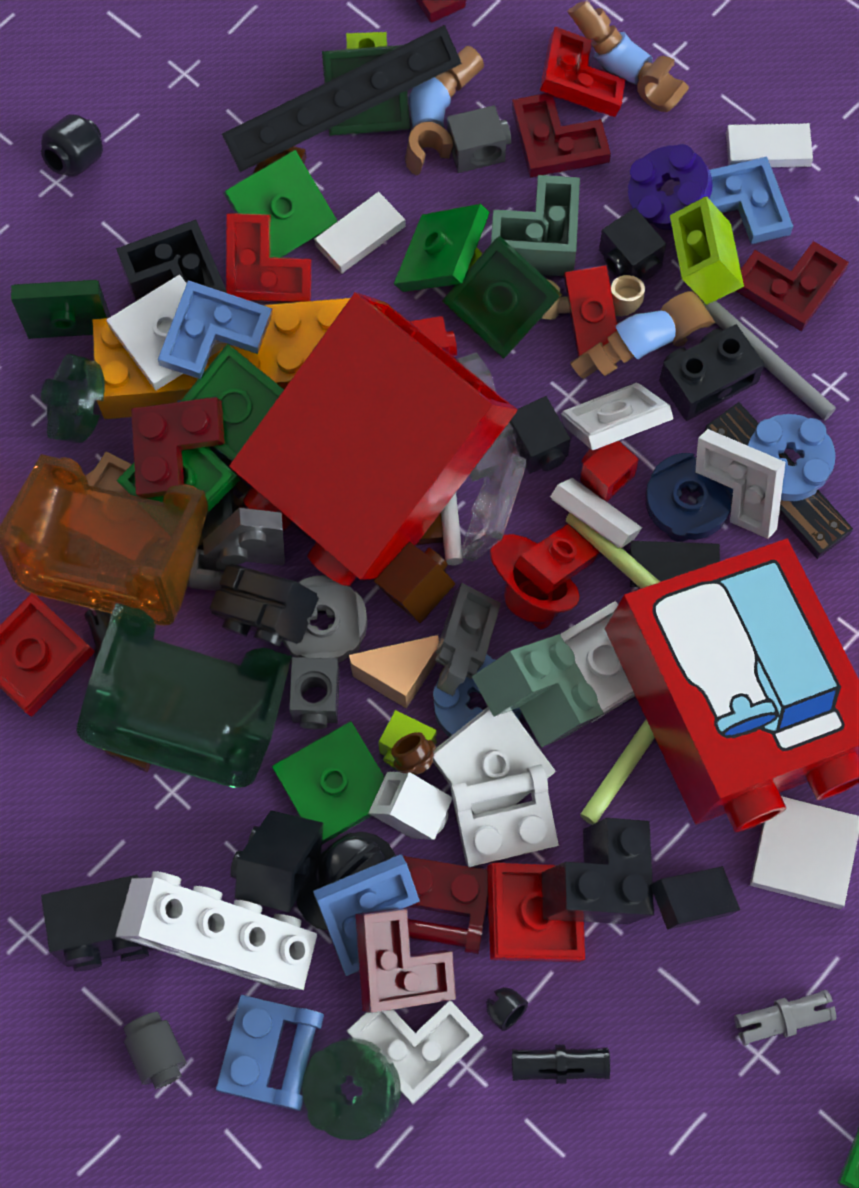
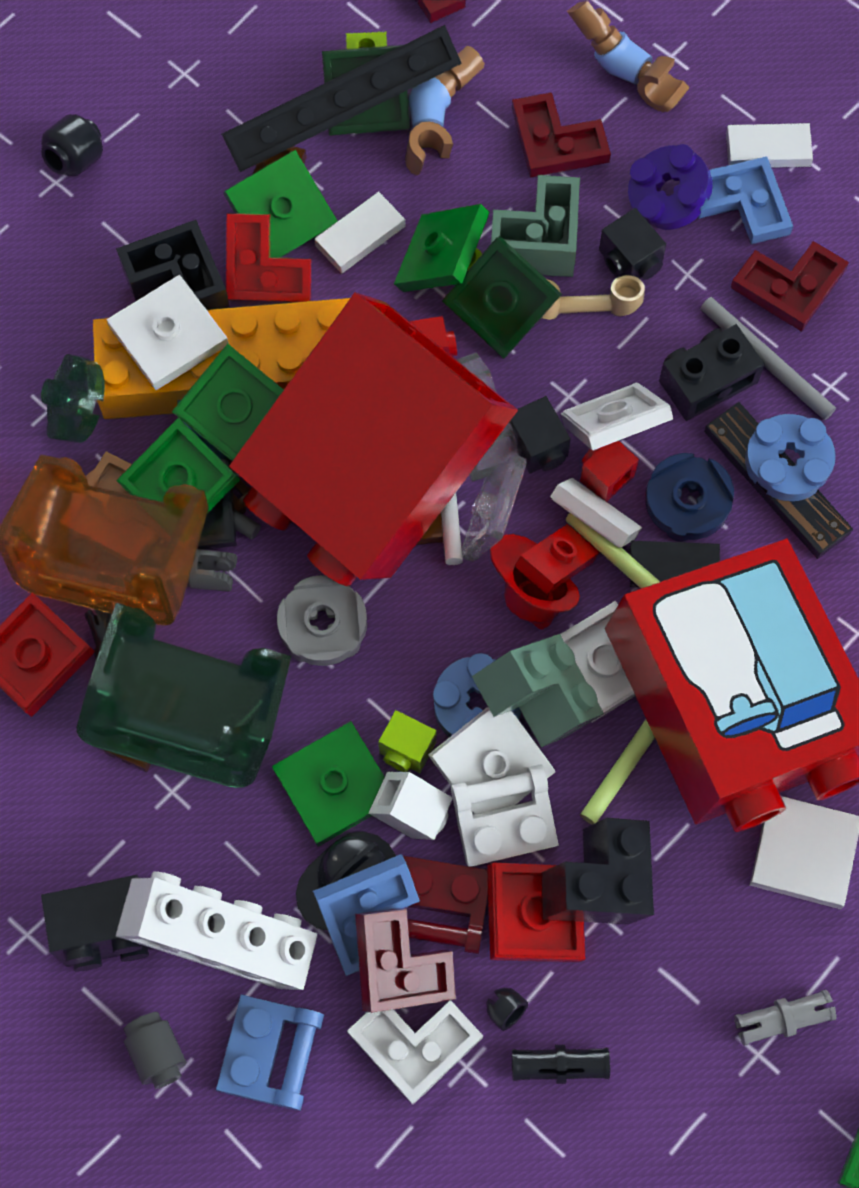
(59, 307): dark green plate -> none
(163, 433): dark red plate -> none
(207, 317): medium blue plate -> none
(247, 537): flat silver wing -> none
(264, 604): black brick -> none
(277, 860): black brick -> none
(314, 673): dark grey brick -> none
(328, 1105): plate -> none
(396, 669): light nougat slope -> none
(413, 753): reddish brown plate -> none
(416, 581): reddish brown brick -> none
(465, 636): dark grey hinge -> none
(478, 138): dark grey brick -> none
(570, 77): red plate -> none
(590, 306): red plate -> none
(646, 333): medium nougat piece -> none
(694, 897): black tile -> none
(706, 250): lime brick -> none
(751, 474): white plate -> none

